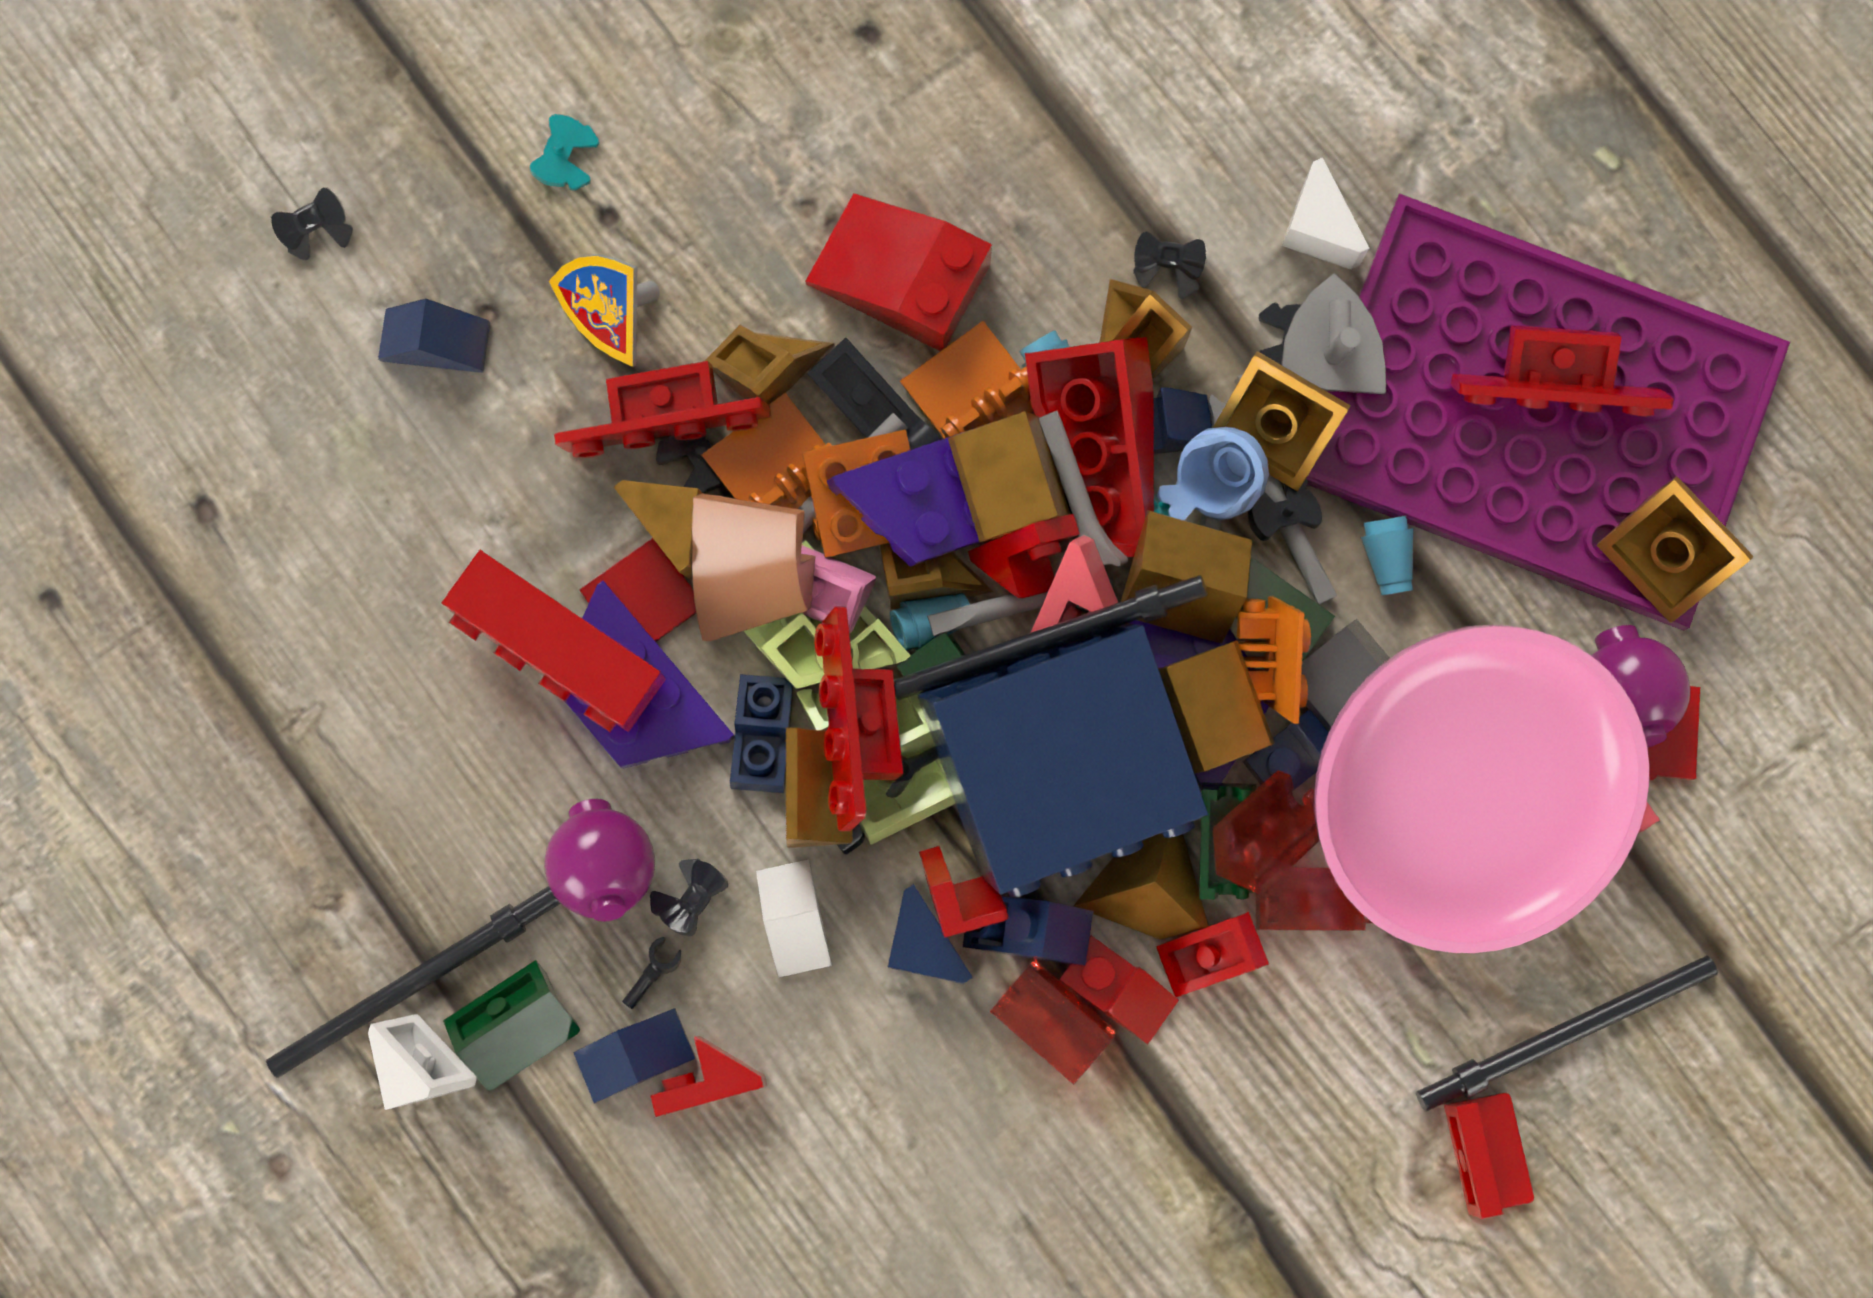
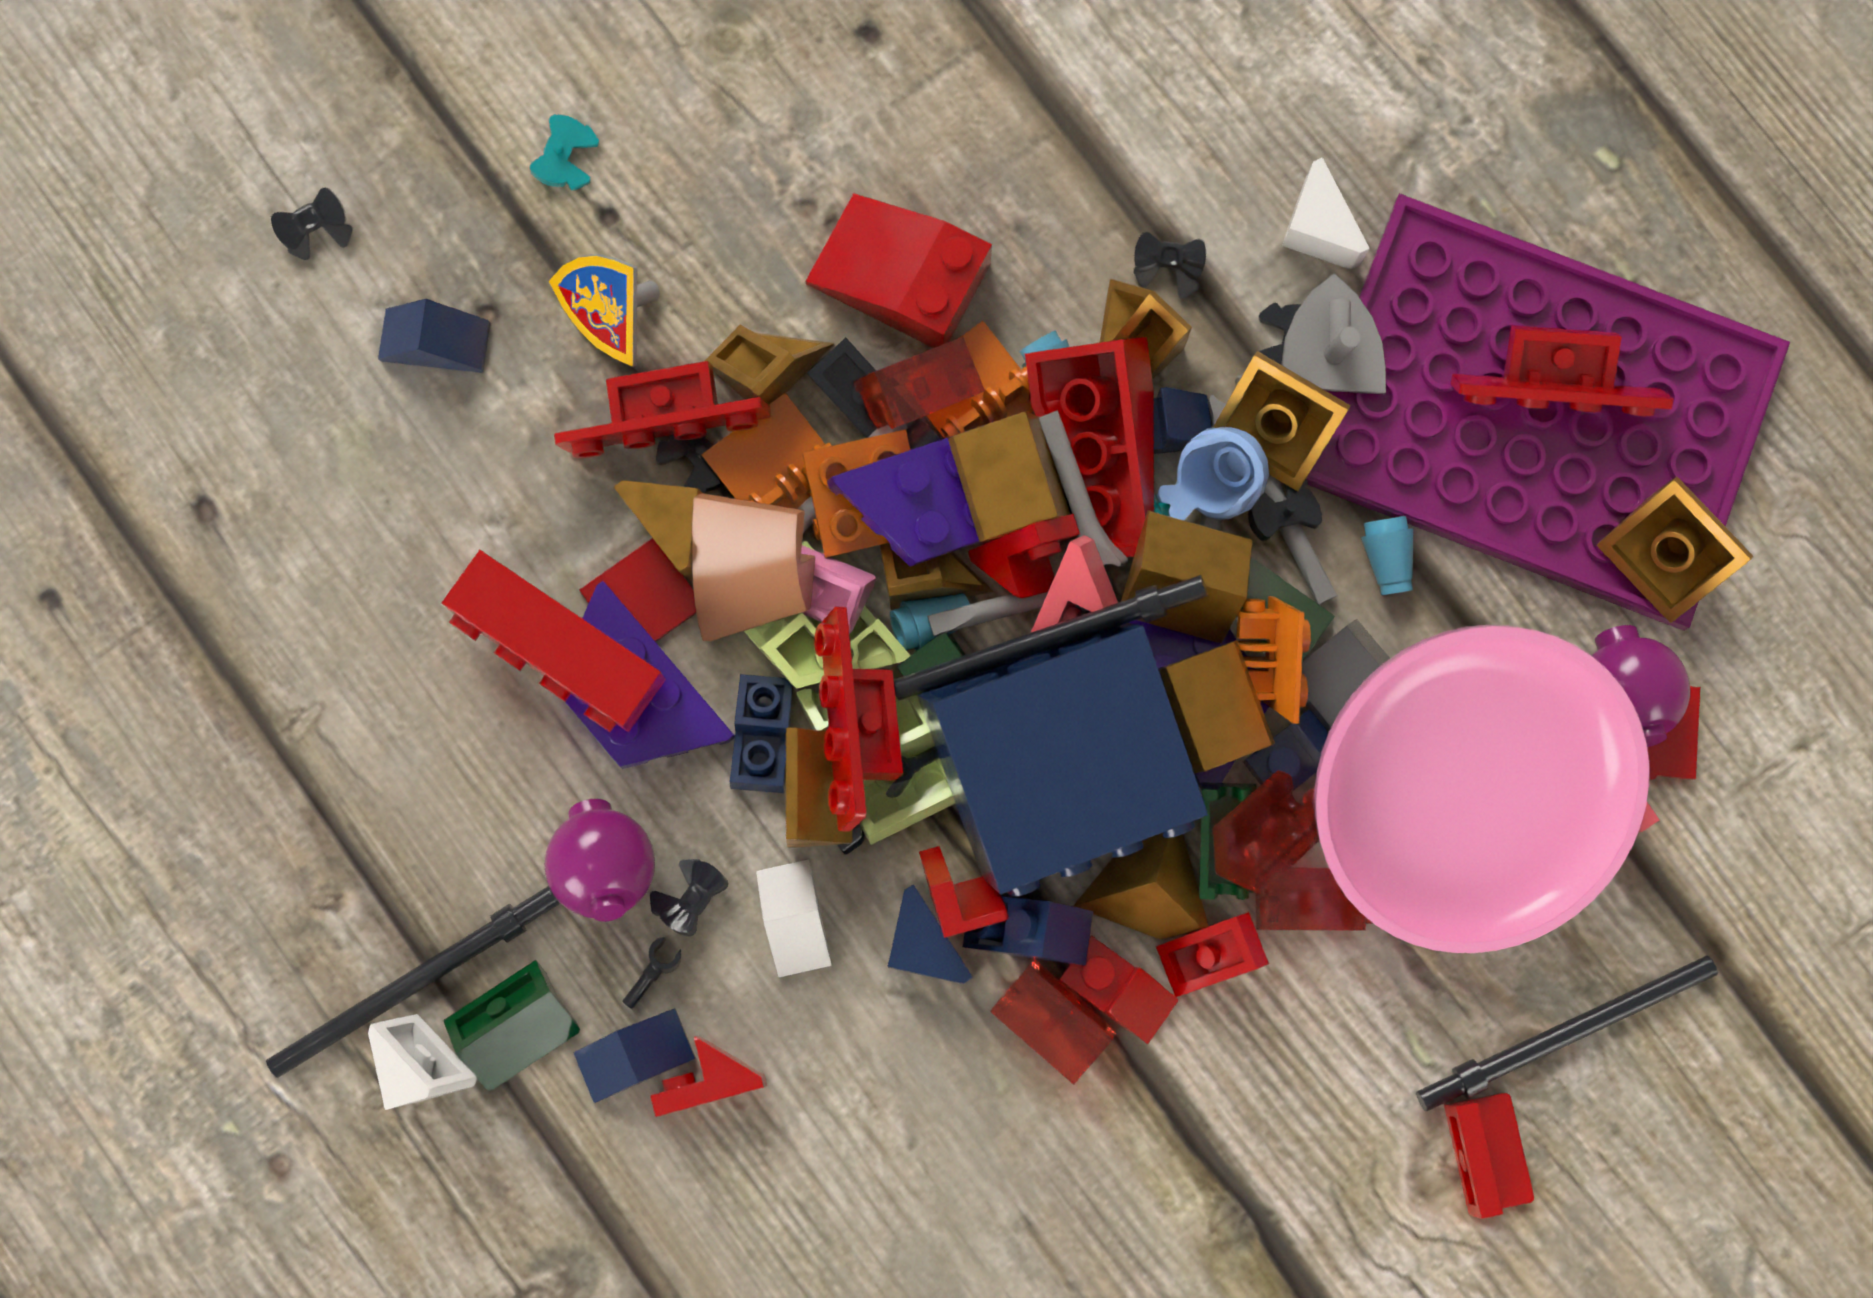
(920, 385): none -> clear red hinge

